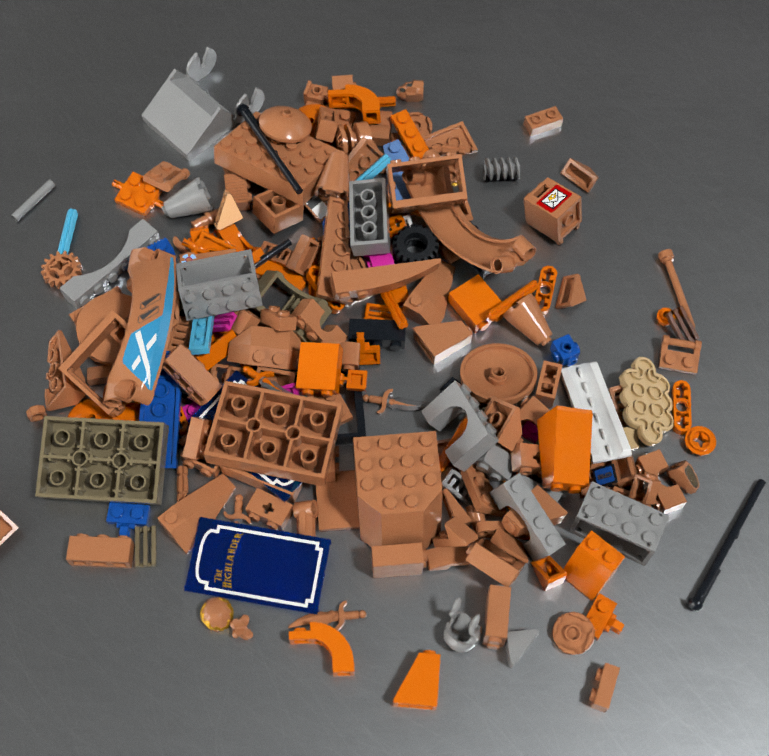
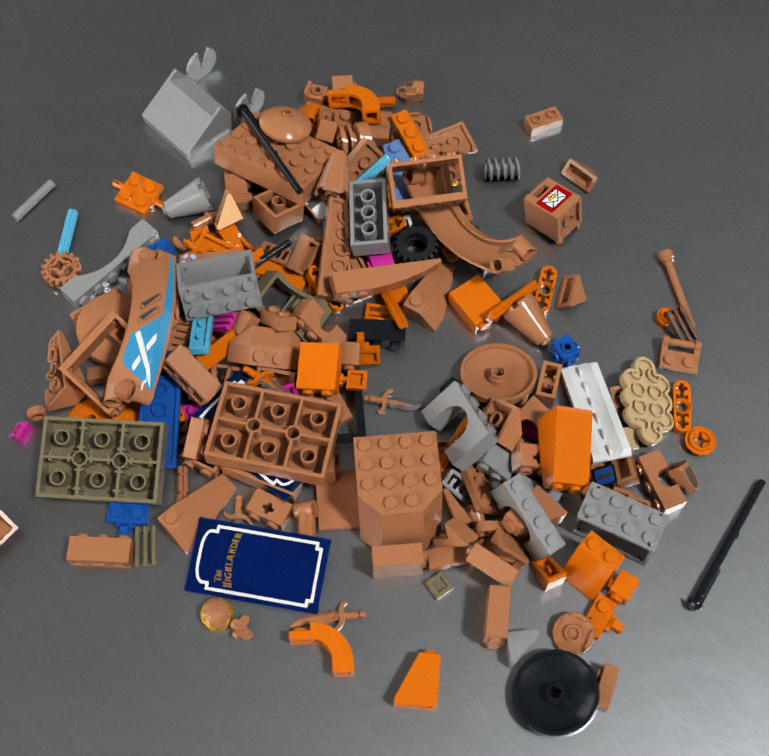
(21, 432): none -> dark pink slope
(161, 176): nougat plate -> none
(439, 585): none -> dark tan tile
(442, 339): nougat slope -> none
(462, 631): light grey hair -> none
(556, 693): none -> black dish
(622, 587): none -> orange brick
(645, 487): nougat window -> none

